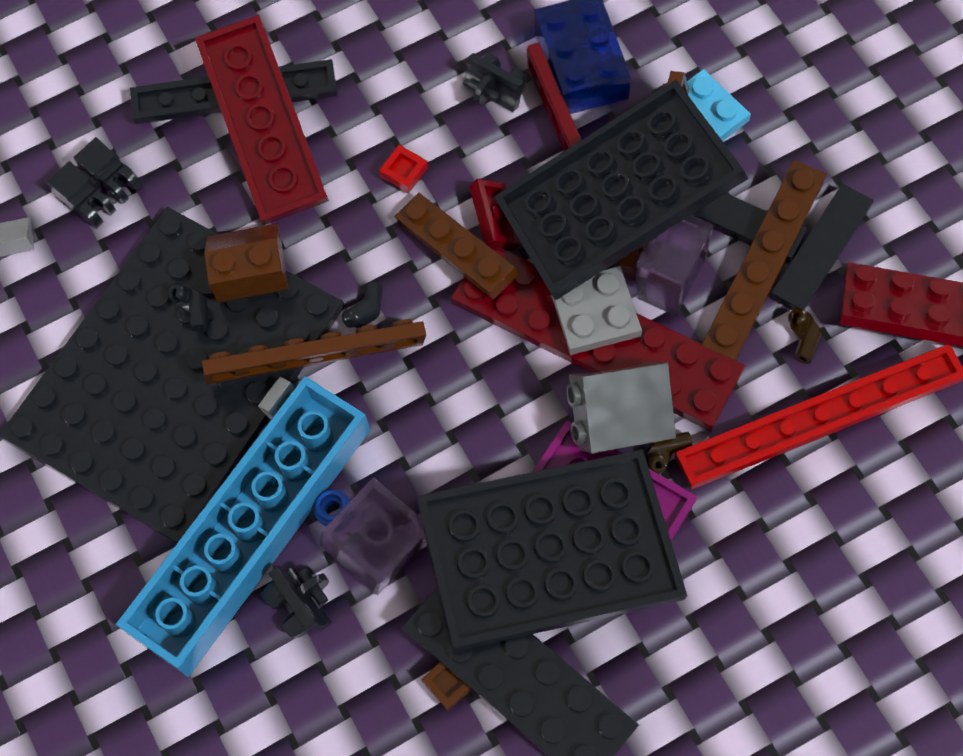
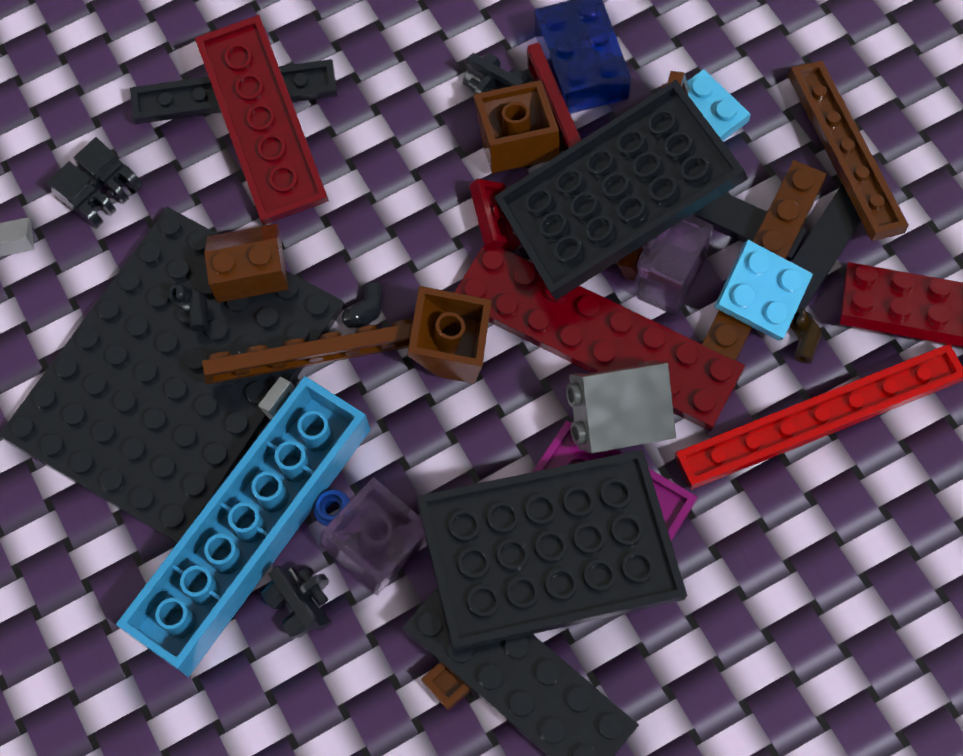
(403, 168): red plate -> none
(449, 333): none -> reddish brown slope
(456, 245): reddish brown plate -> none
(517, 126): none -> reddish brown slope
(598, 313): light grey plate -> none
(661, 451): dark brown arm -> none
(763, 290): none -> medium azure plate
(848, 151): none -> reddish brown plate

